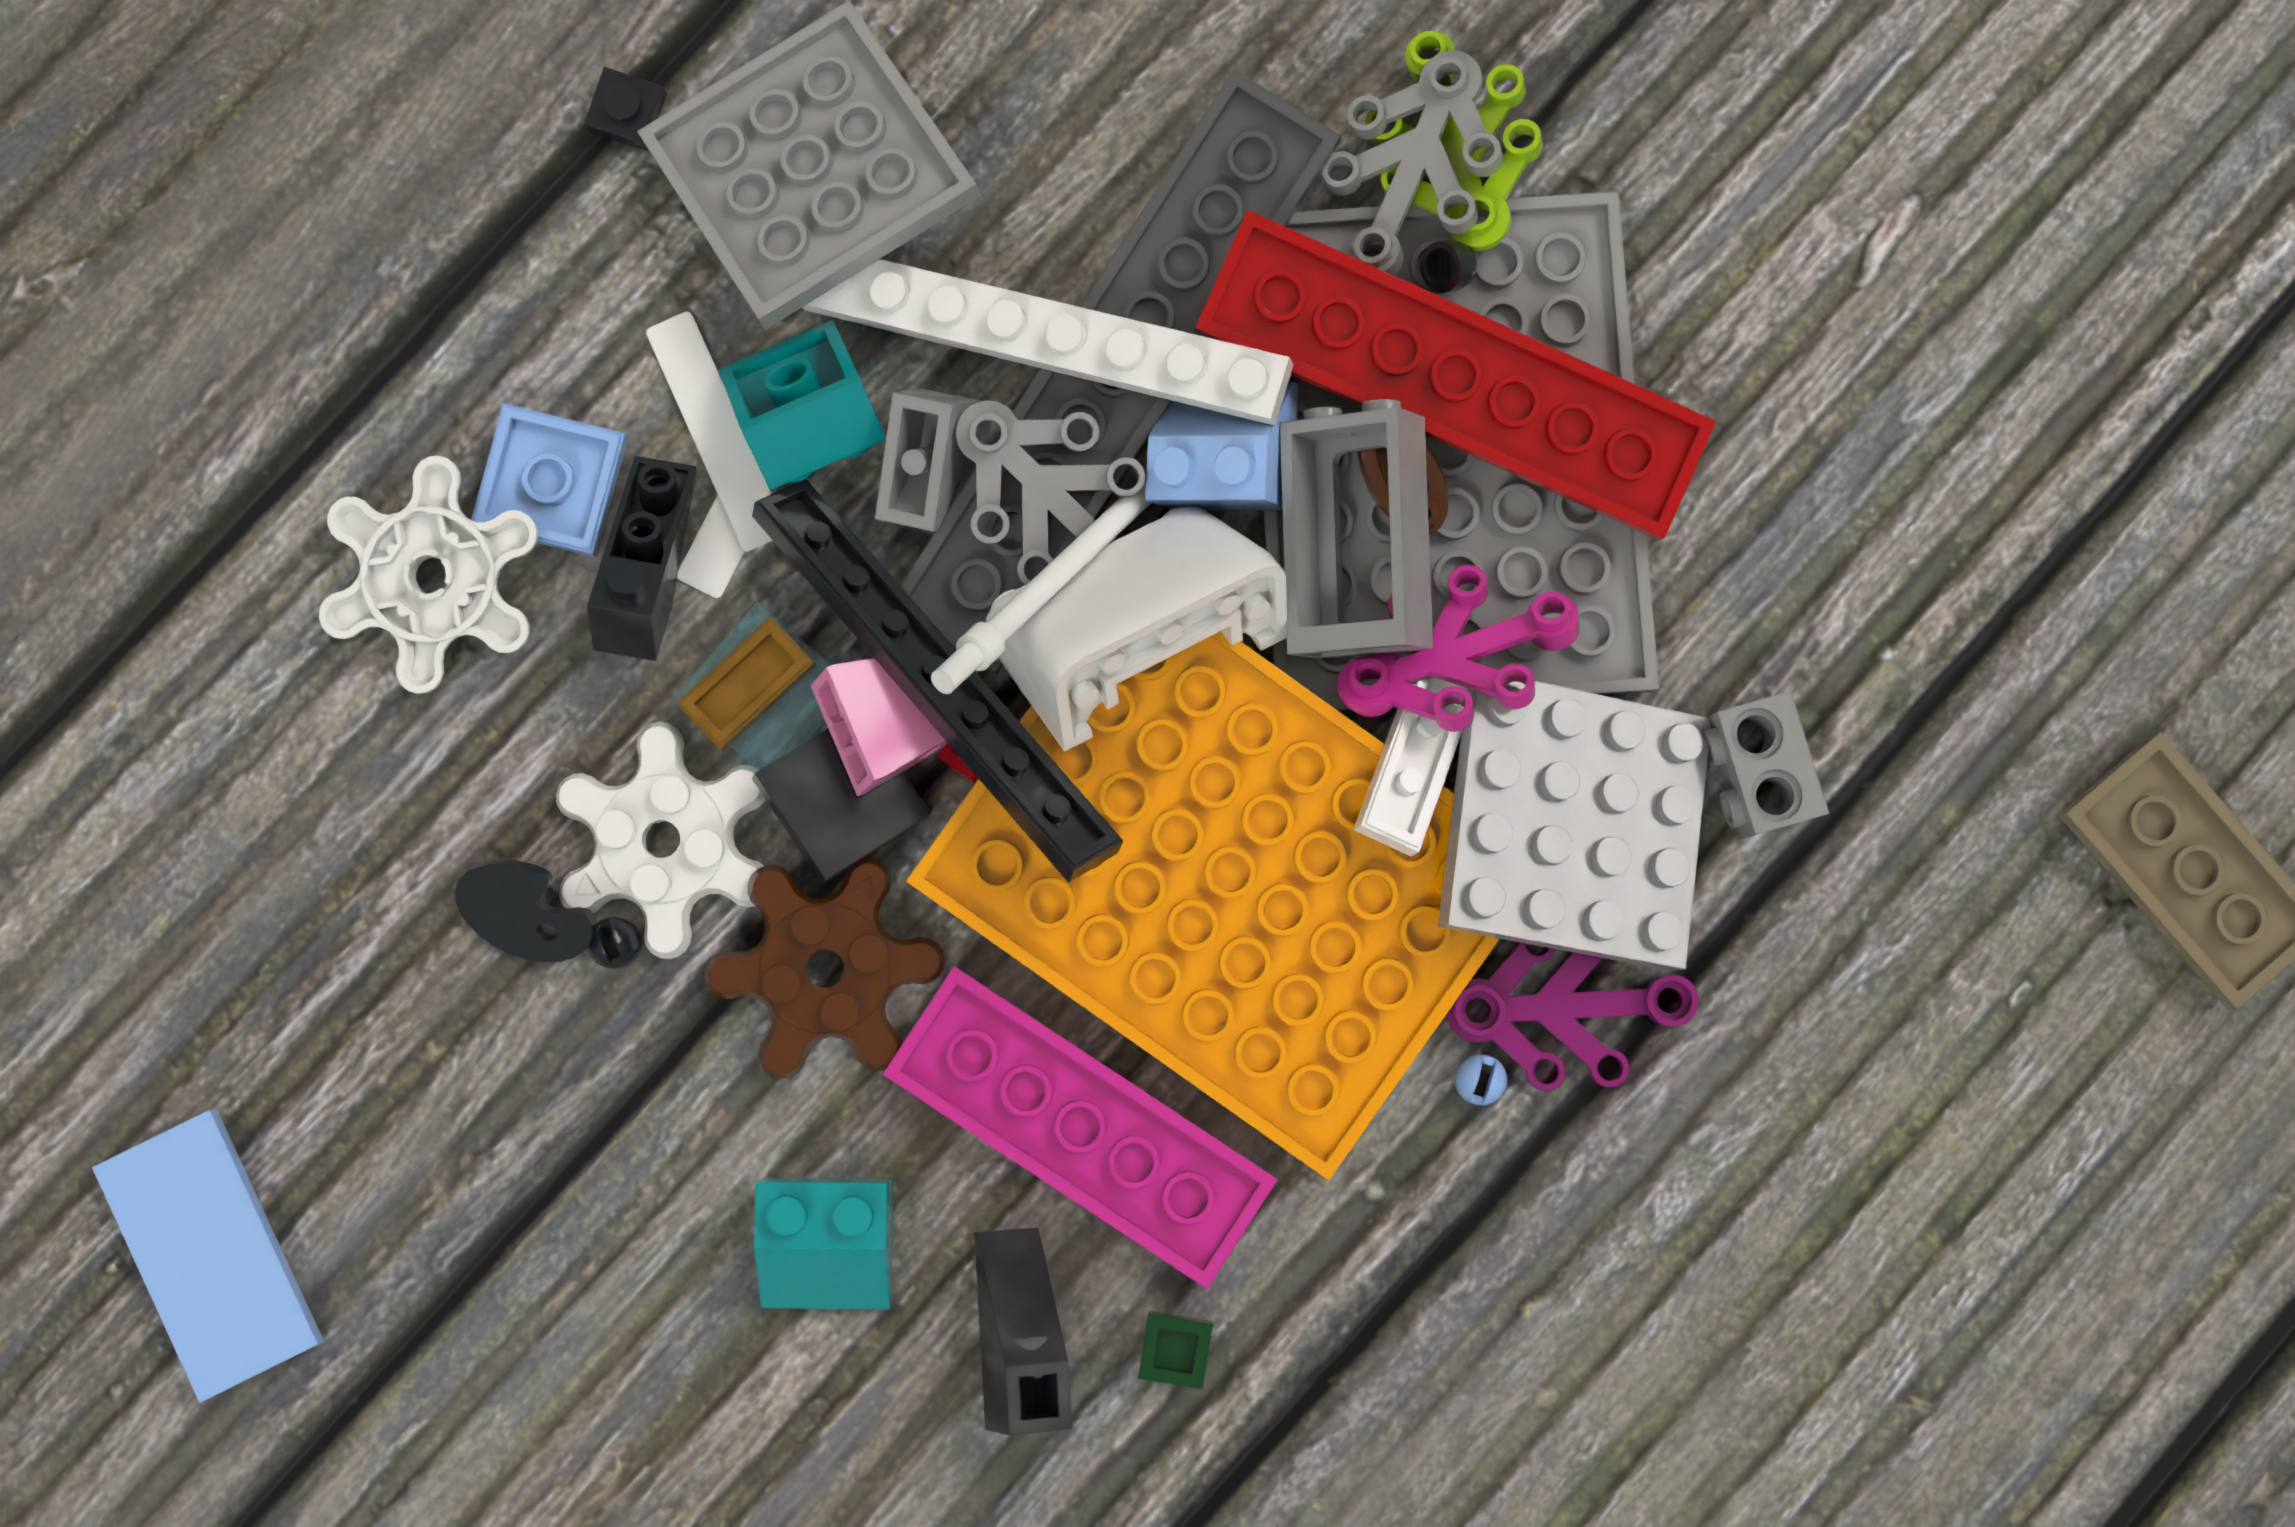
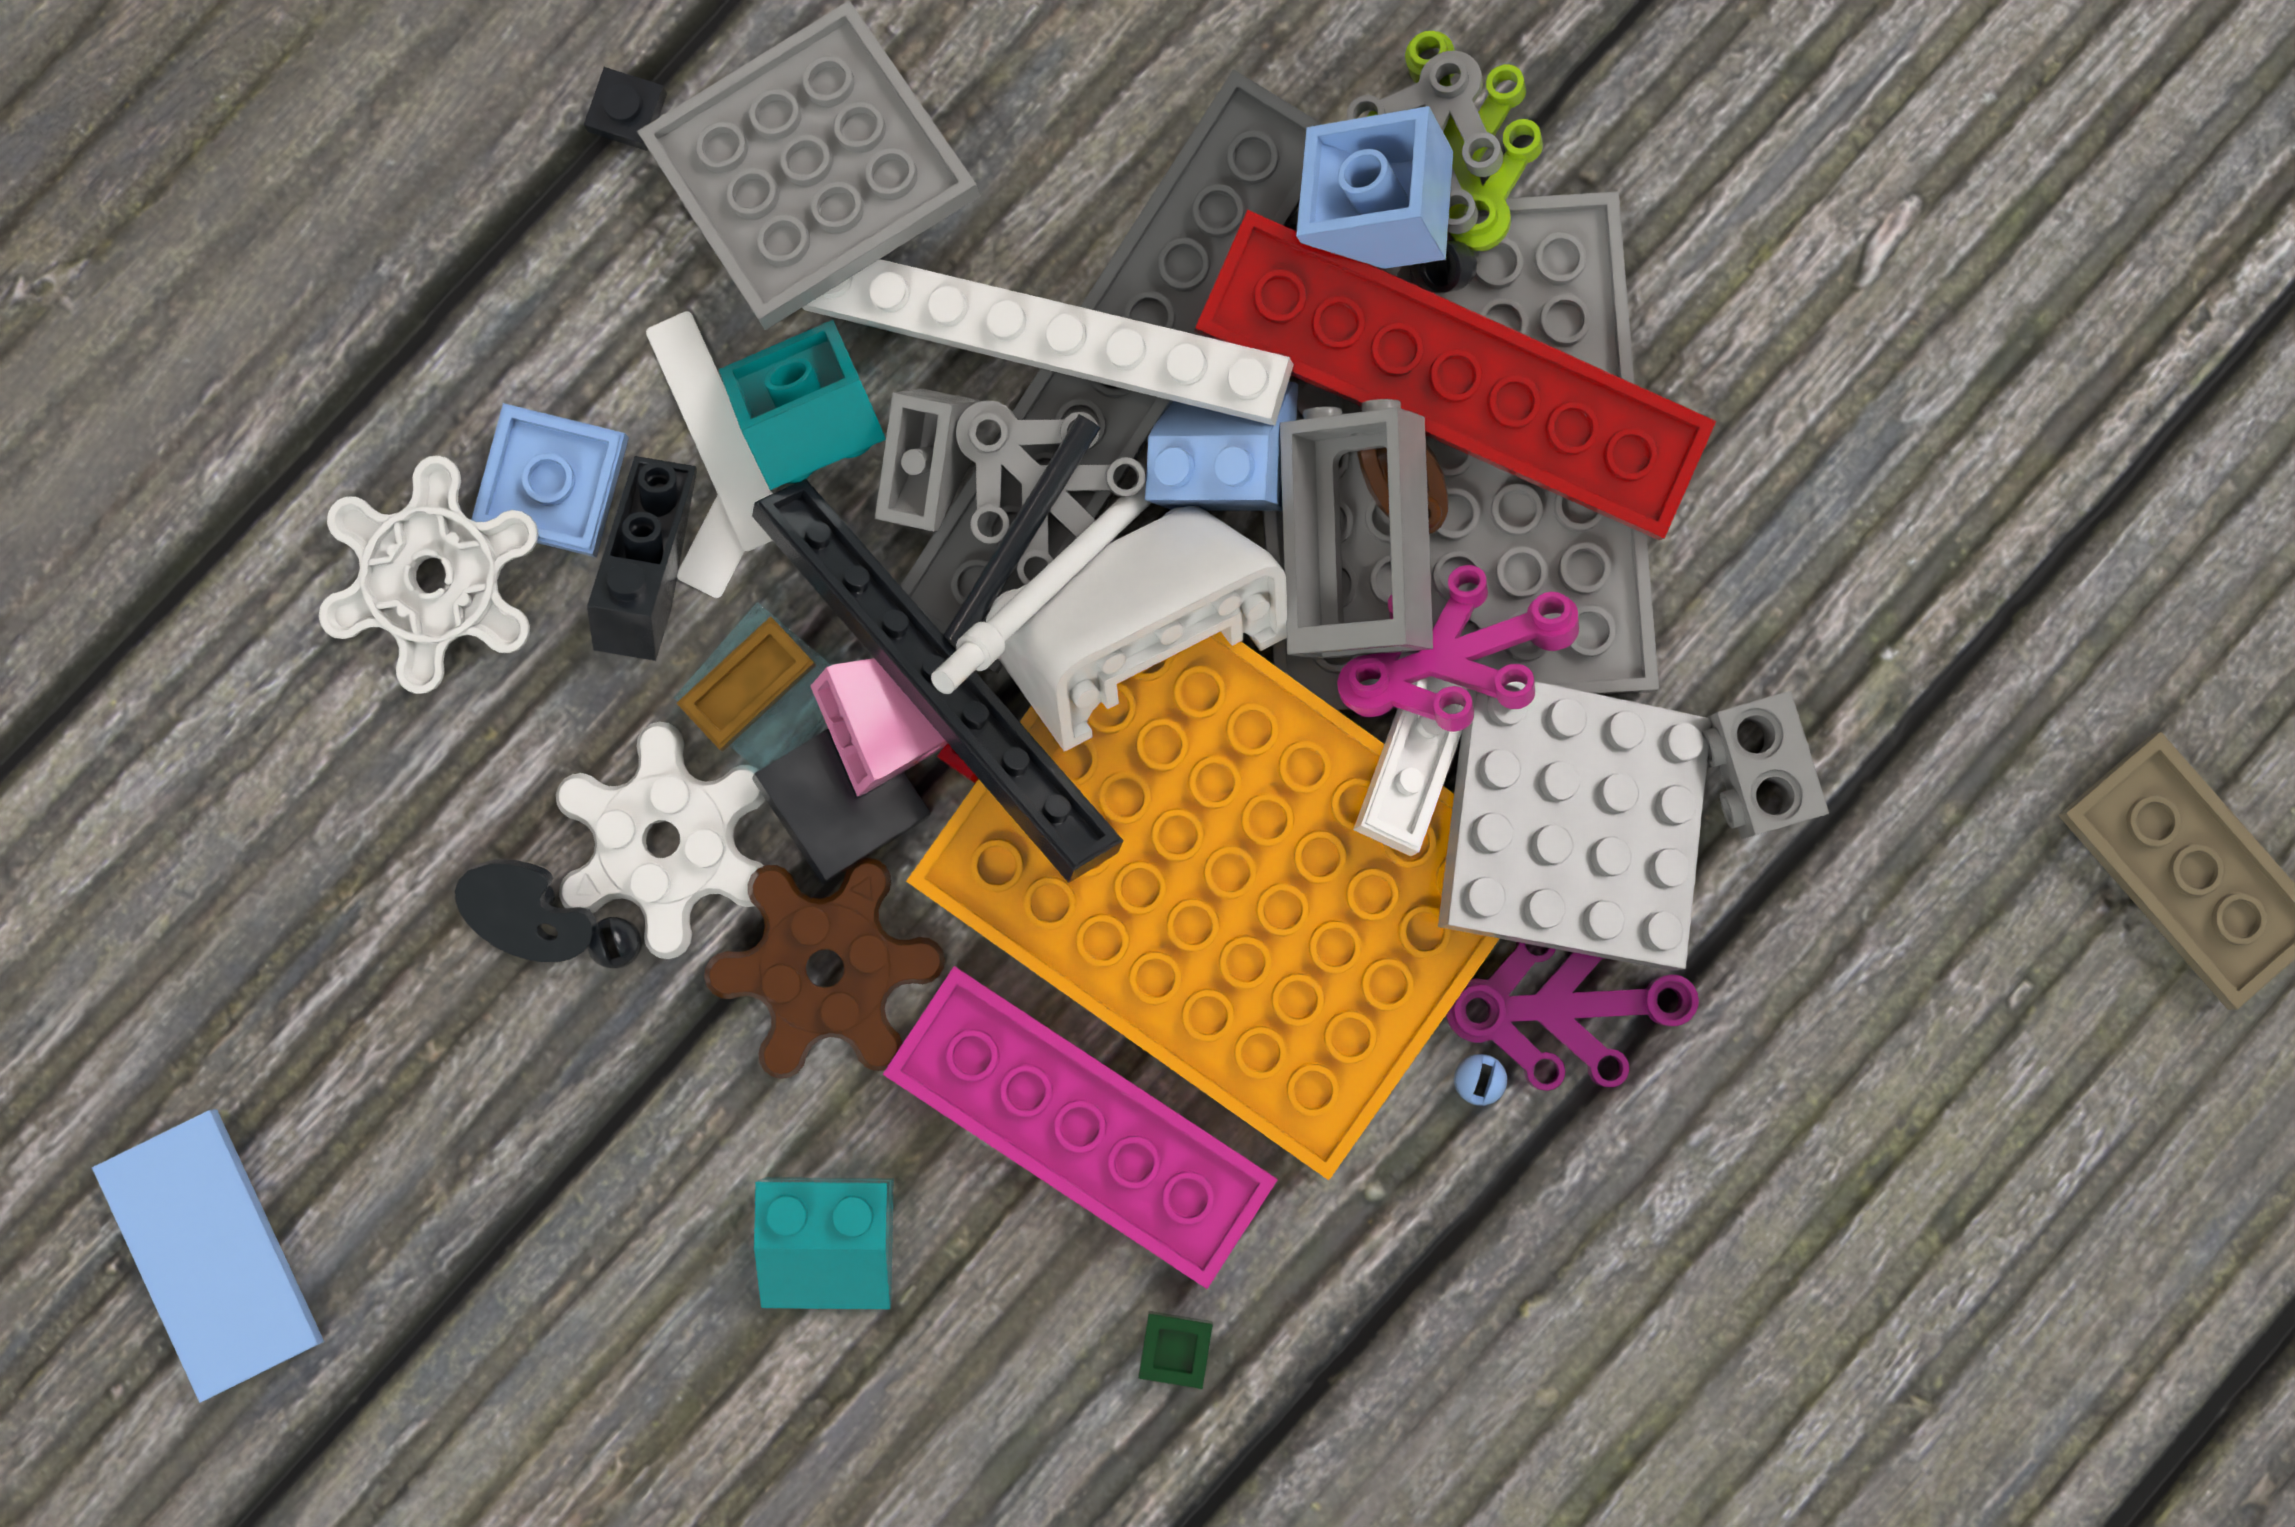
(1020, 1336): black slope -> none
(1024, 527): none -> black bar
(1377, 188): none -> light blue slope

